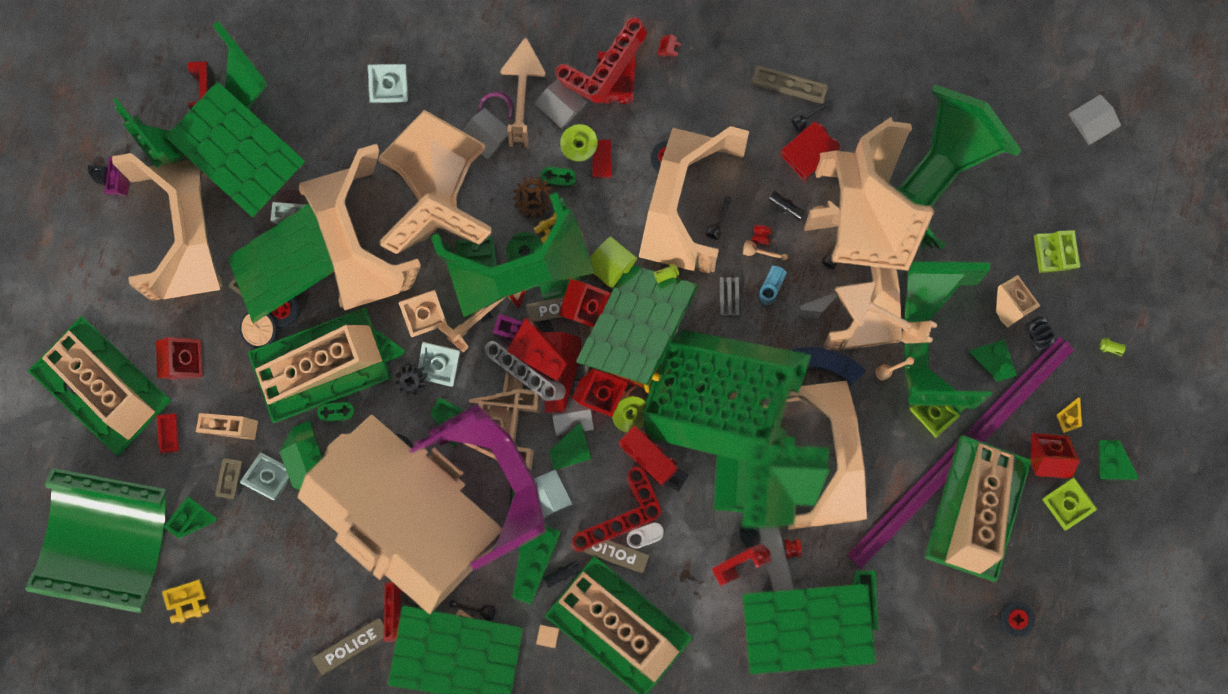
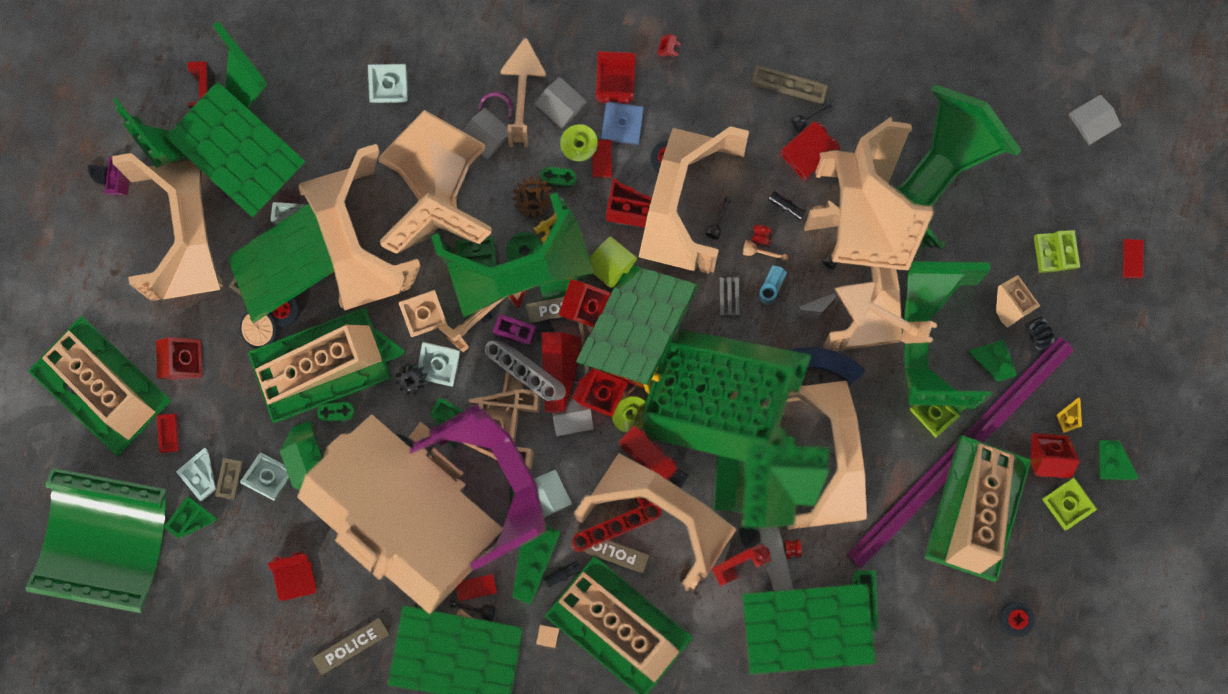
(185, 595): yellow plate -> none
(199, 475): none -> light aqua wing
(227, 426): light nougat slope -> none
(293, 576): none -> red bracket
(392, 611): red plate -> none
(420, 432): none -> light nougat tile
(476, 587): none -> red tile
(537, 351): red wedge -> none
(571, 449): green wing -> none
(606, 66): red beam -> none
(622, 123): none -> medium blue plate
(627, 205): none -> red wedge
(649, 534): white piece -> none
(666, 273): lime pin -> none
(706, 528): none -> light nougat panel
(885, 371): light nougat hinge -> none
(1111, 346): lime pin -> none
(1133, 258): none -> red tile

